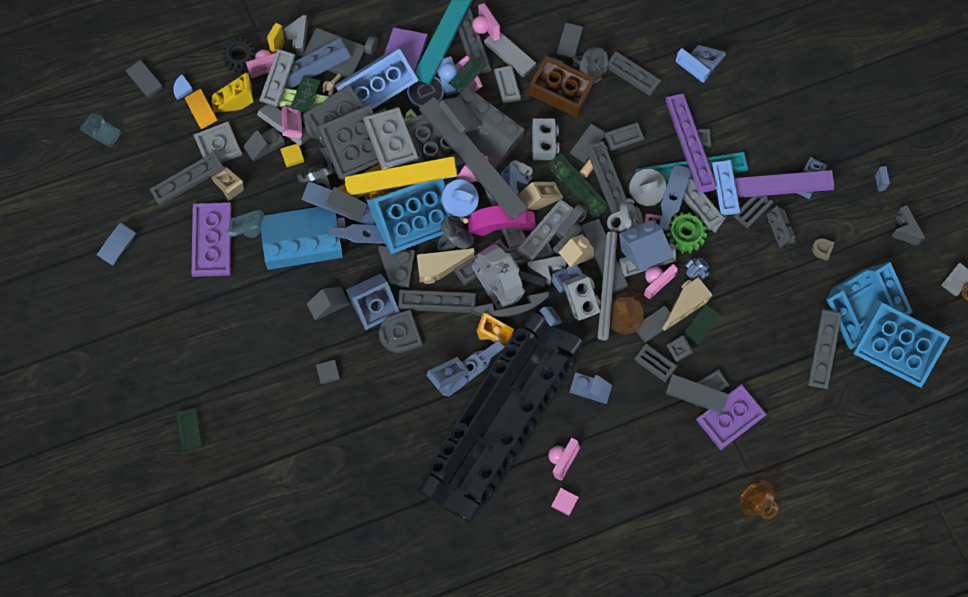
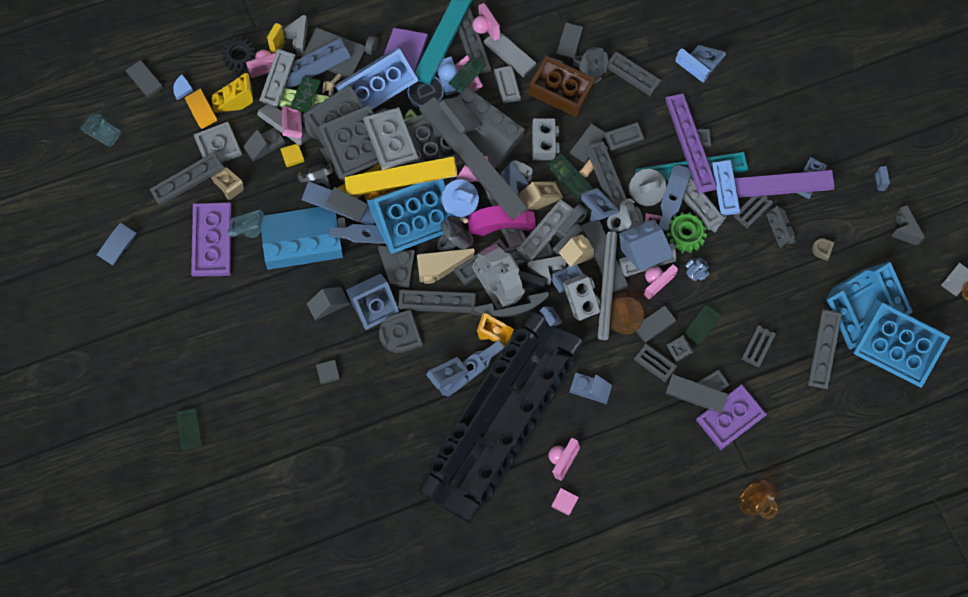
(599, 204): none -> sand blue slope
(689, 300): tan slope -> none
(765, 332): none -> dark grey tile

